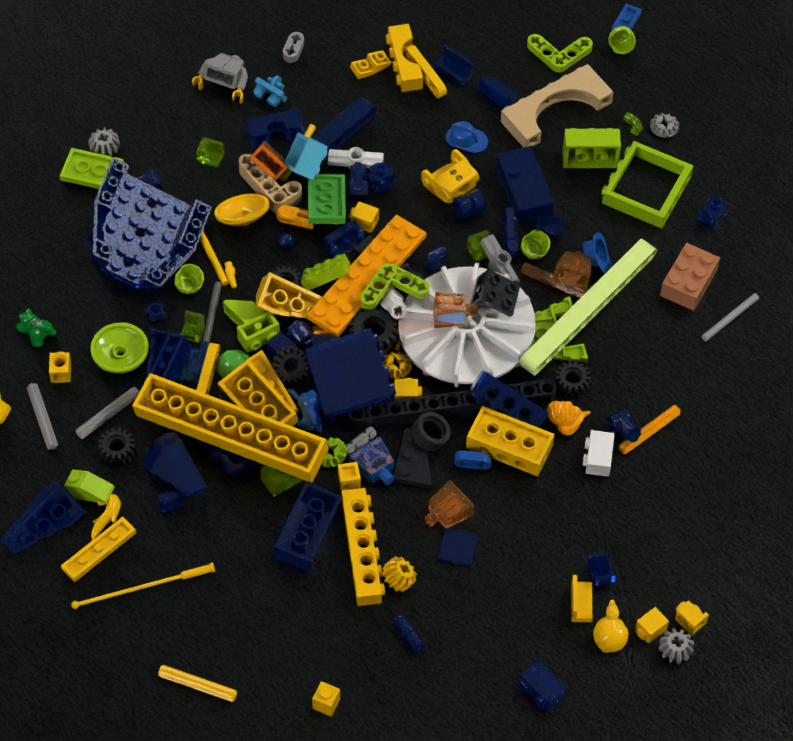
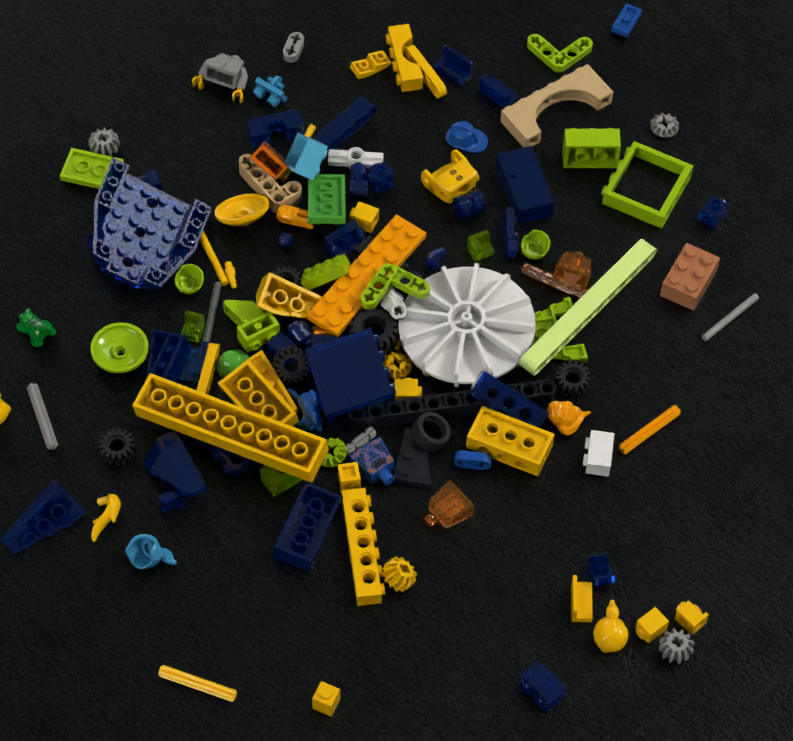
(62, 373): yellow brick -> none
(88, 486): lime slope -> none
(98, 549): yellow plate -> none
(107, 413): light grey axle -> none
(146, 552): none -> dark azure hair
(155, 307): clear blue plate -> none
(184, 575): yellow piece -> none
(210, 152): clear neon green panel -> none
(409, 633): clear blue pin -> none
(451, 310): clear orange torso -> none
(458, 547): clear blue piece -> none
(495, 292): black bracket -> none
(498, 258): light grey piece -> none
(552, 225): clear blue plate -> none
(597, 252): blue piece -> none
(622, 40): lime hair -> none
(623, 423): clear blue piece -> none
(635, 122): clear neon green arm -> none

